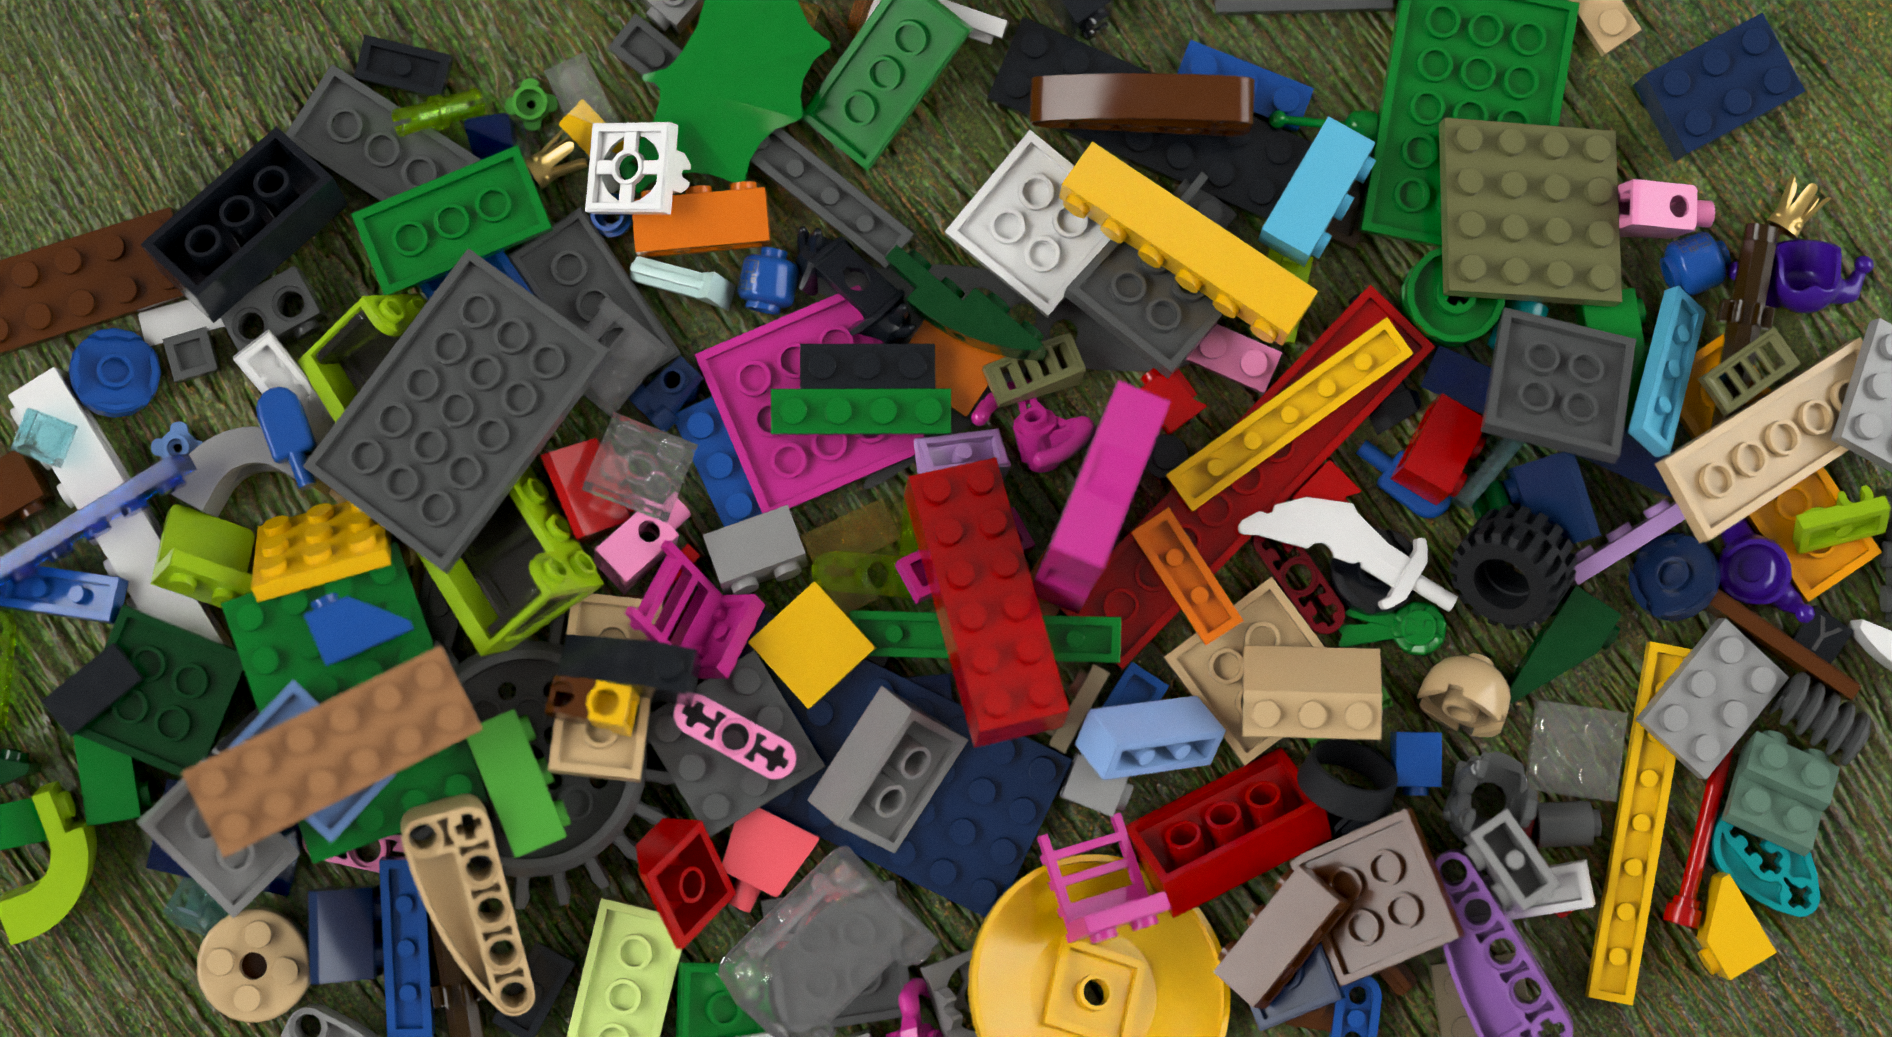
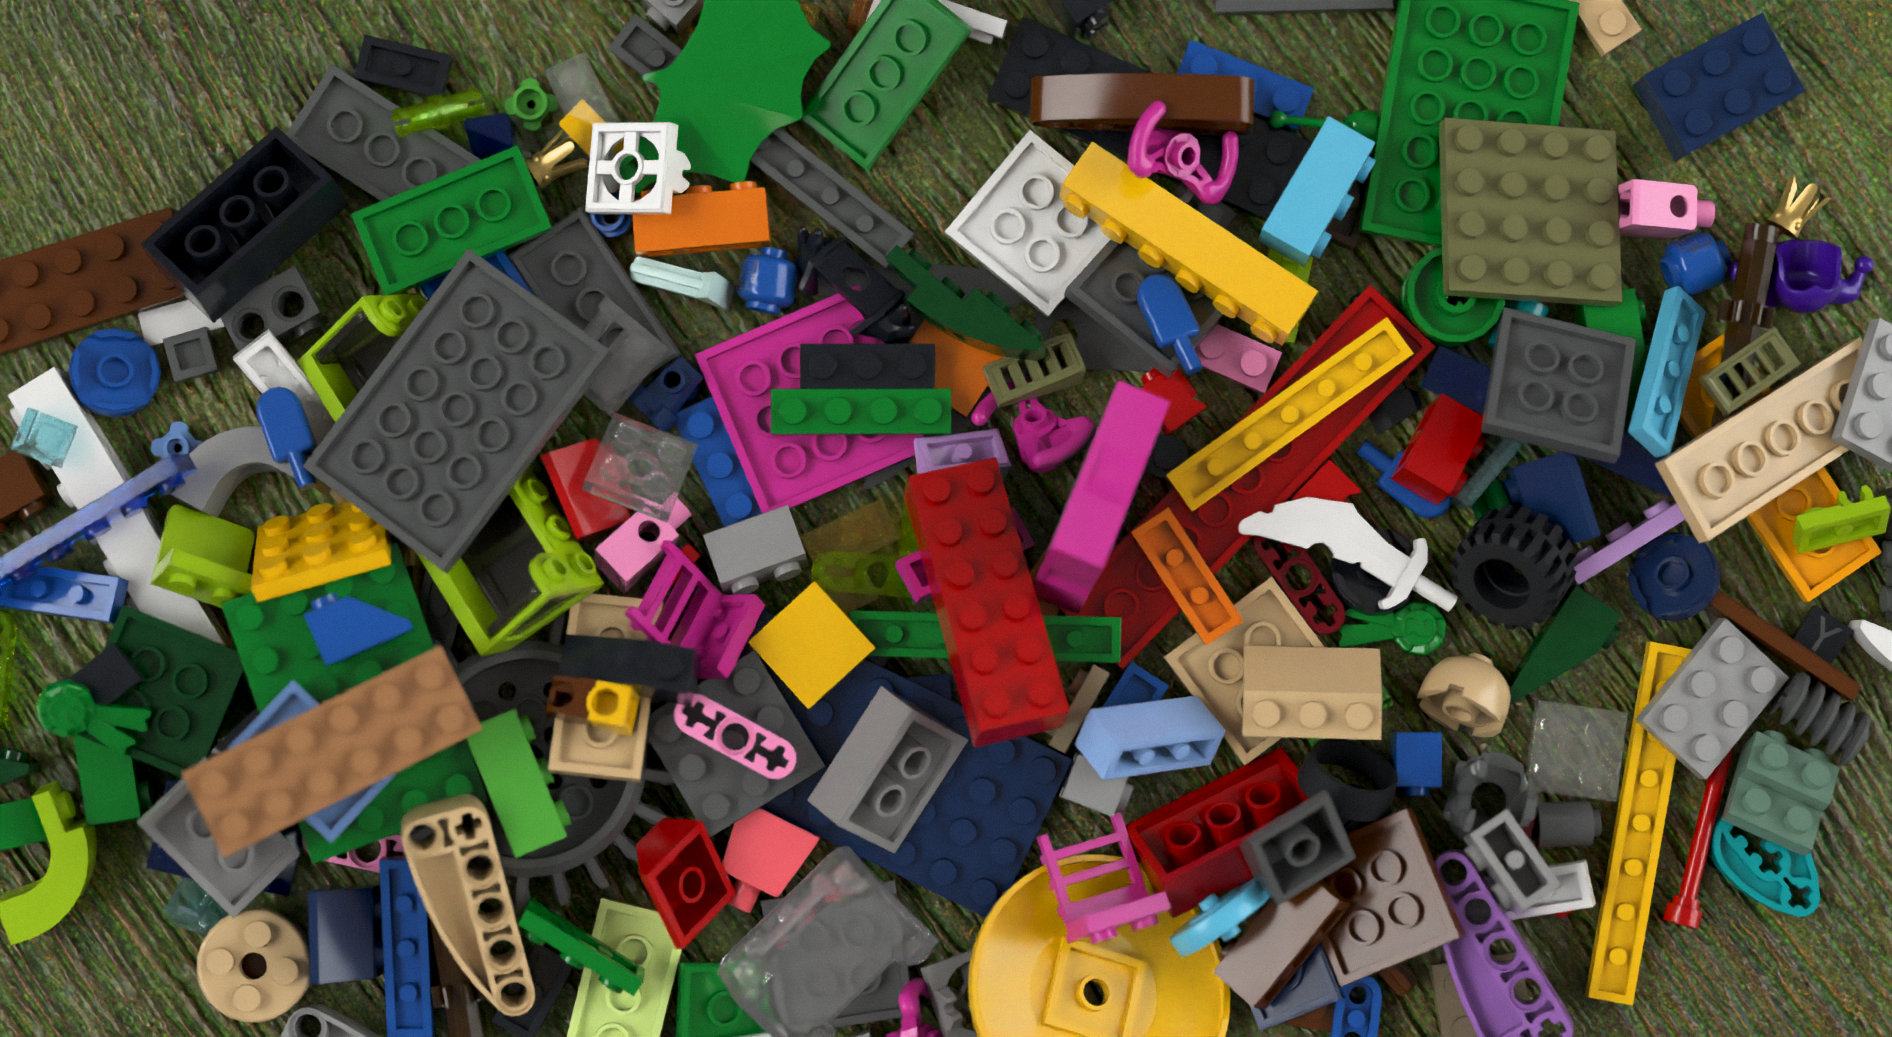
(70, 709): none -> green piece
(580, 948): none -> green plate
(1170, 318): none -> blue piece
(1179, 156): none -> dark pink piece
(1219, 917): none -> medium azure wheel
(1298, 848): none -> dark grey slope
(1730, 931): yellow slope -> none
(1759, 572): dark purple piece -> none

